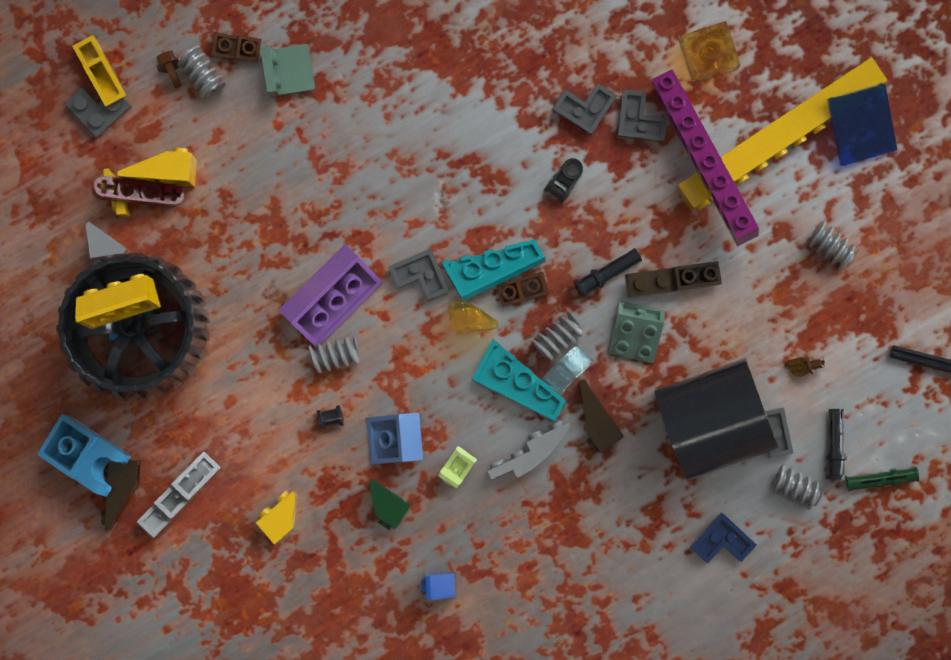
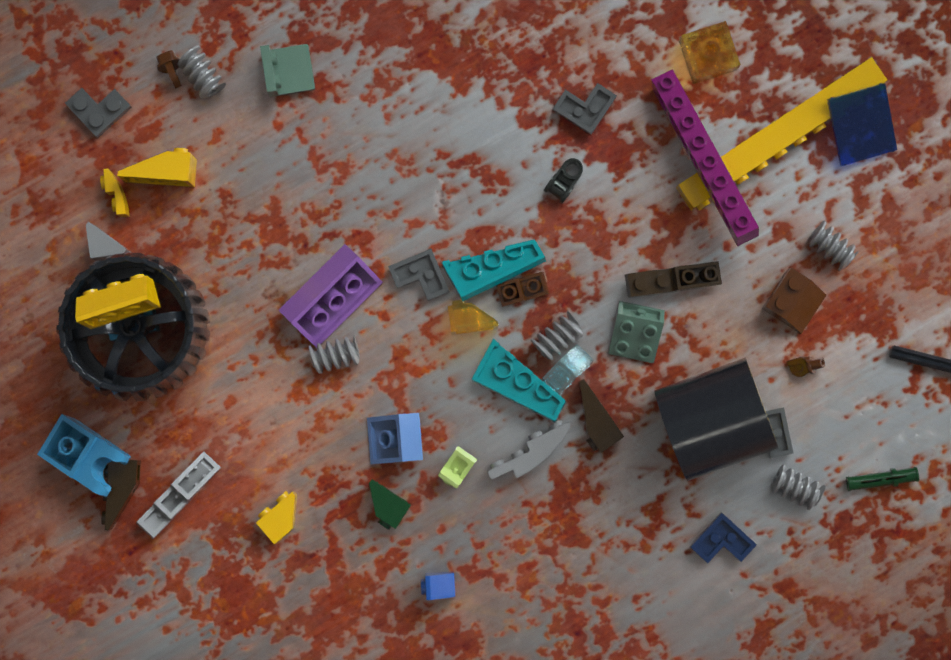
(99, 70): yellow slope -> none
(137, 191): dark red beam -> none
(235, 47): reddish brown slope -> none
(330, 417): black bush -> none
(598, 277): black pin -> none
(633, 121): dark grey plate -> none
(794, 300): none -> reddish brown slope
(836, 455): black pin -> none

